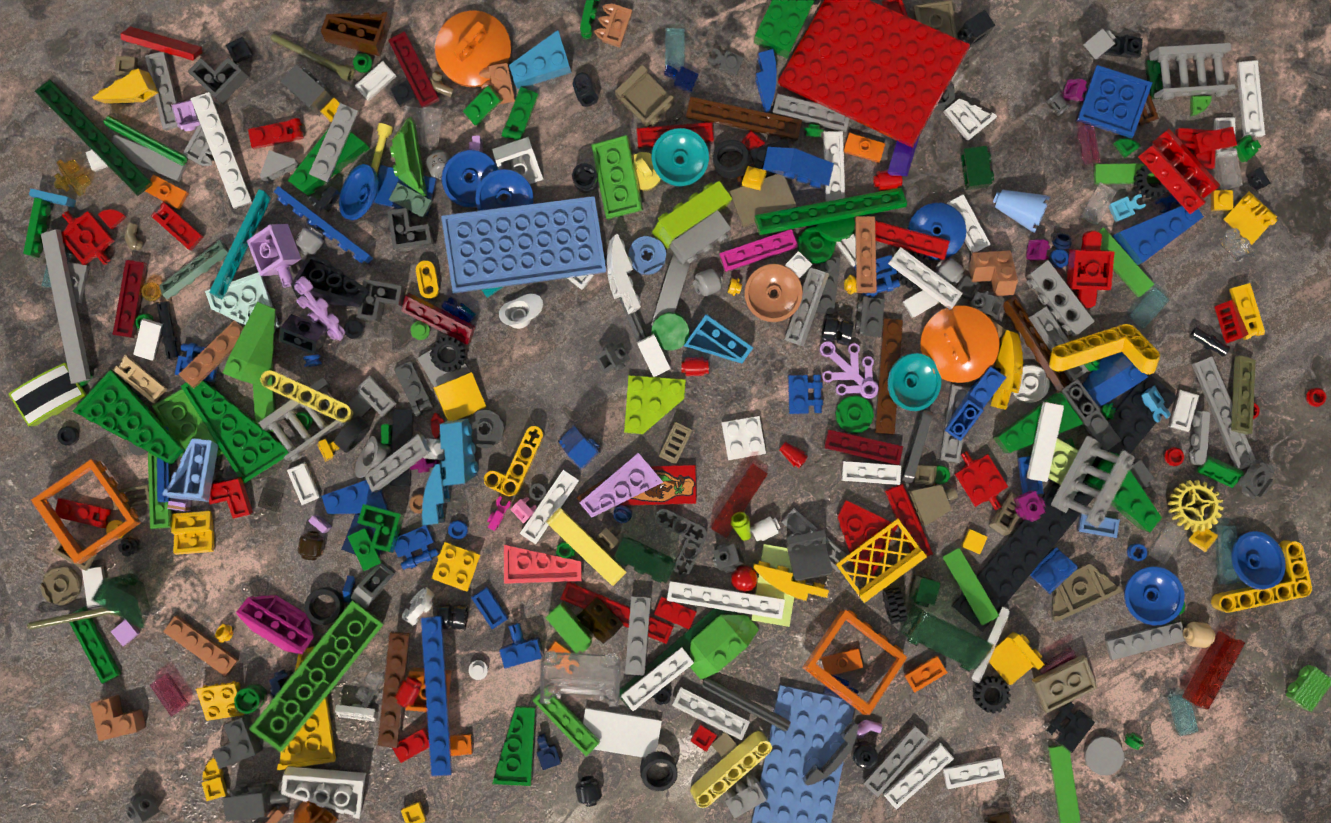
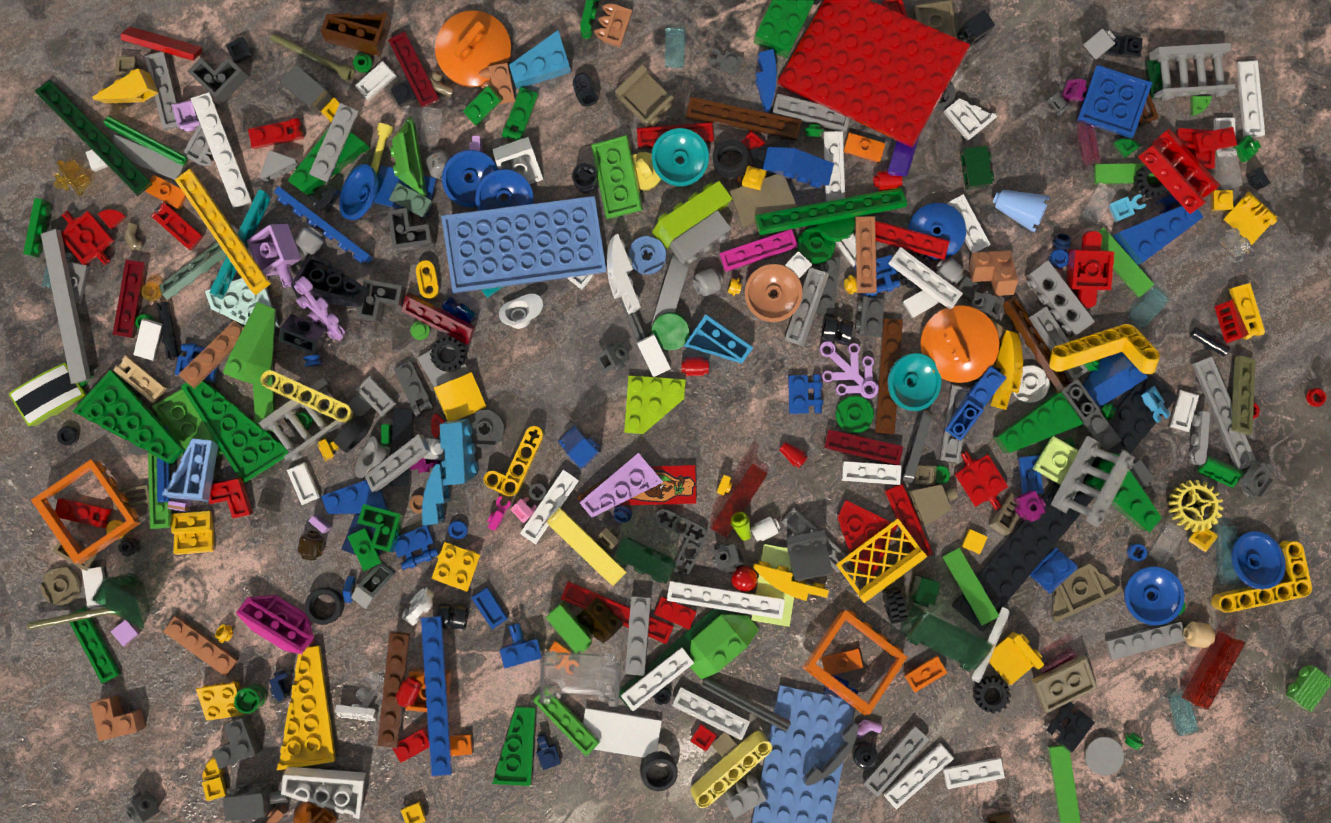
(53, 198): dark azure tile -> none
(169, 694): clear pink plate -> none
(223, 232): none -> yellow tile
(316, 676): bright green brick -> none
(354, 329): black tile -> none
(478, 670): white plate -> none
(538, 567): coral wing -> none
(560, 550): green plate -> none
(588, 791): black head -> none
(681, 446): dark tan slope -> none
(683, 79): clear blue plate -> none
(724, 485): none -> yellow plate
(743, 438): white plate -> none
(1037, 250): magenta tile -> none
(1045, 441): white tile -> none
(1108, 527): medium blue tile -> none
(1174, 456): red plate -> none

